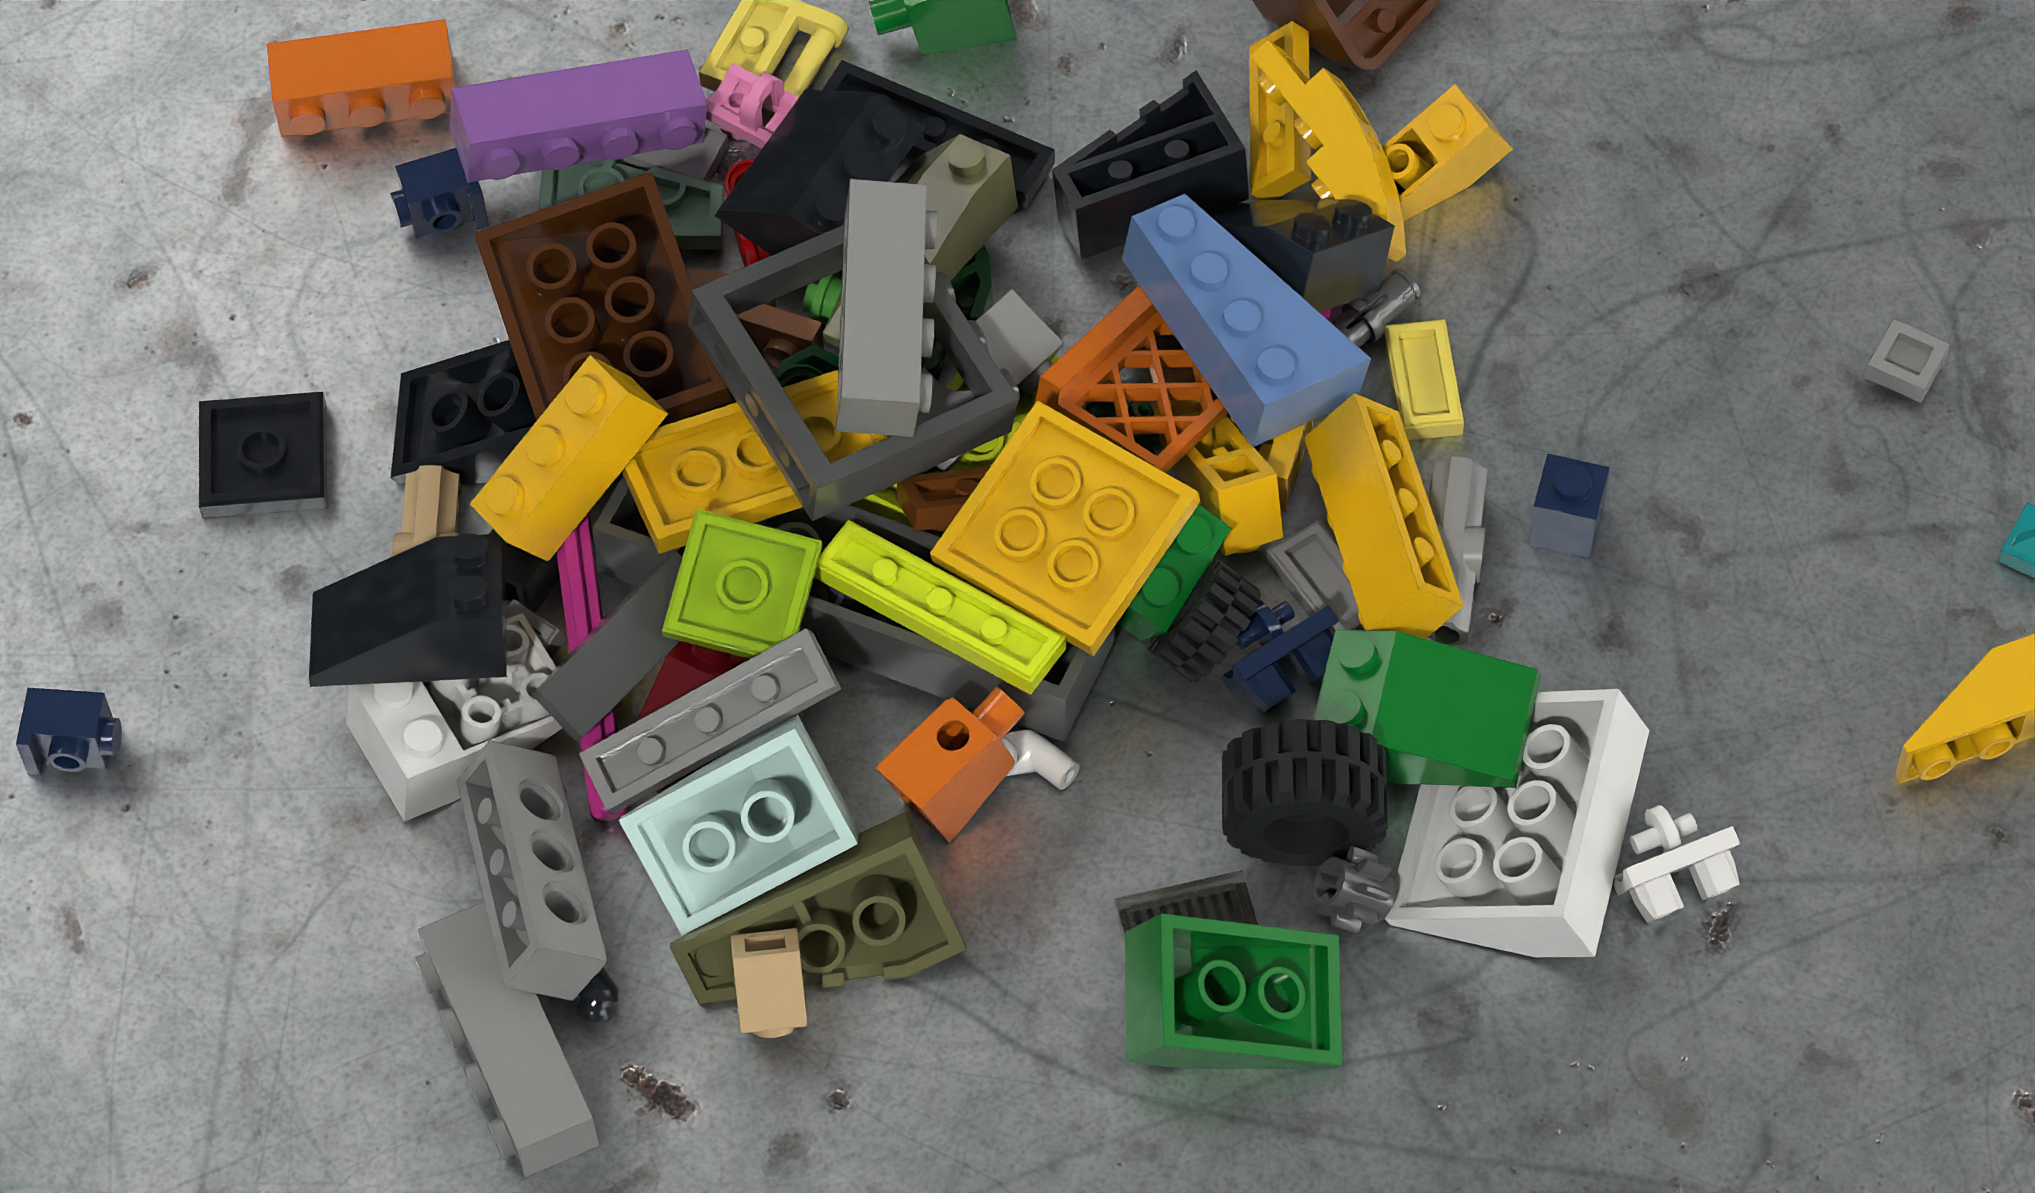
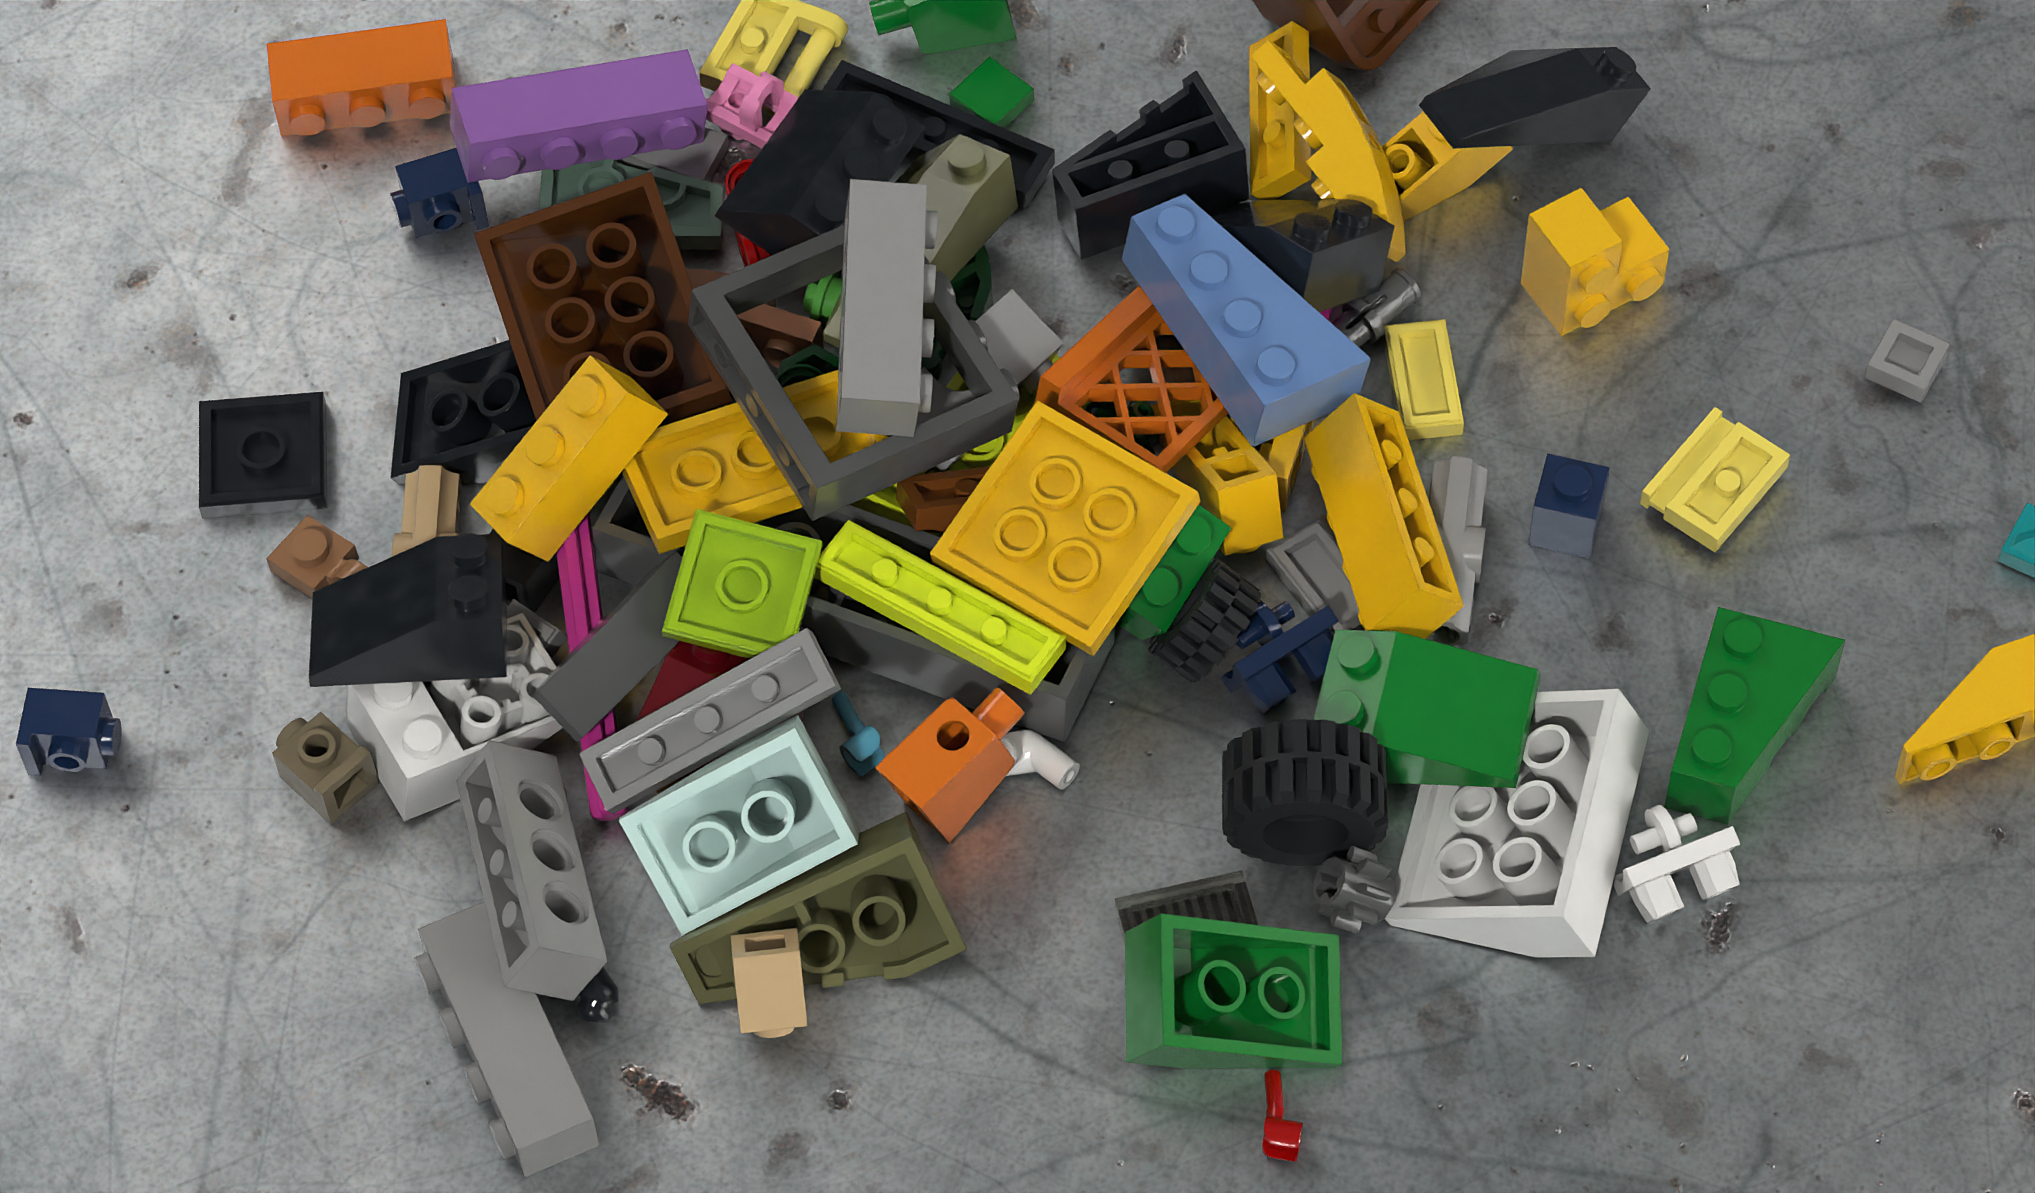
(314, 557): none -> medium nougat plate
(324, 765): none -> dark tan brick
(863, 749): none -> medium azure hand
(992, 94): none -> green tile
(1281, 1136): none -> red hand
(1539, 99): none -> black wedge
(1590, 260): none -> yellow brick
(1715, 479): none -> light yellow plate
(1744, 707): none -> green wedge

